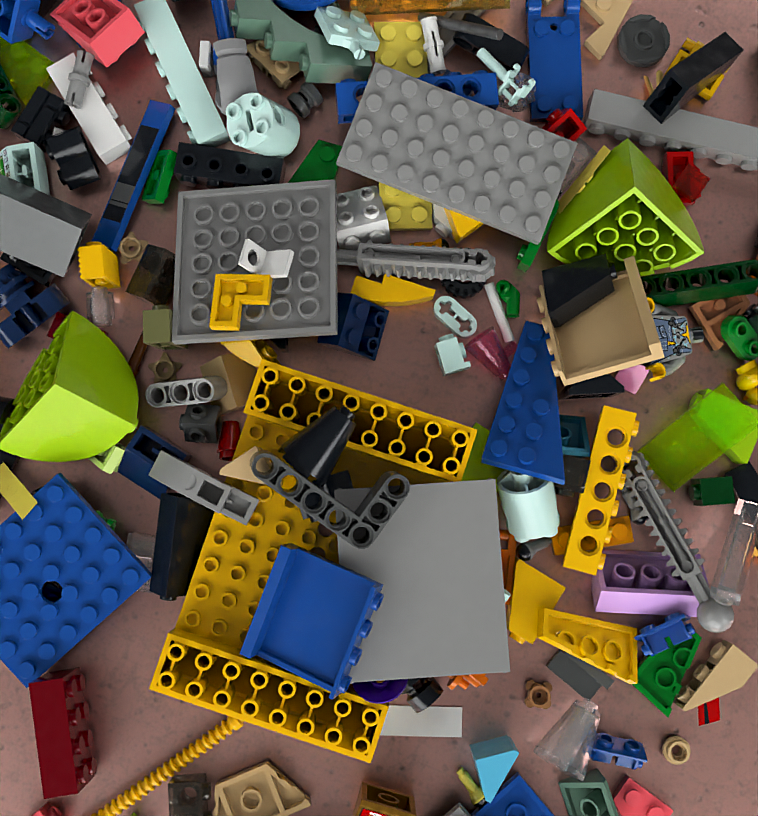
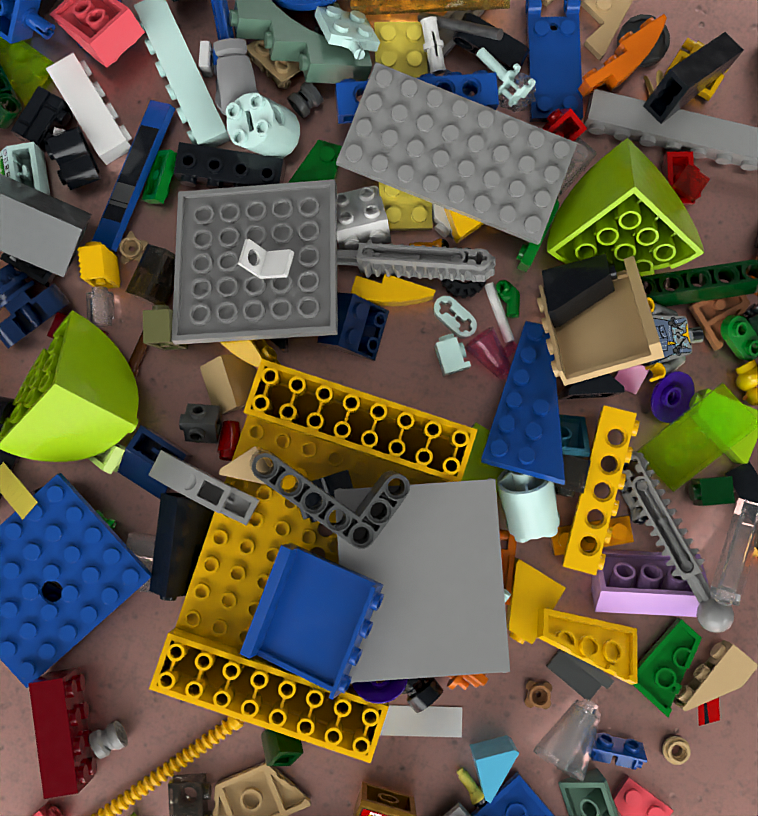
(79, 79): light grey pin -> none
(108, 739): none -> light grey wheel
(164, 362): tan plate -> none
(175, 391): light grey beam -> none
(232, 292): yellow plate -> none
(280, 748): none -> dark green panel
(320, 444): black cone -> none
(526, 551): piece -> none
(585, 176): light yellow piece -> none
(626, 58): none -> orange slope
(672, 396): none -> dark purple dish
(674, 627): blue hinge -> none

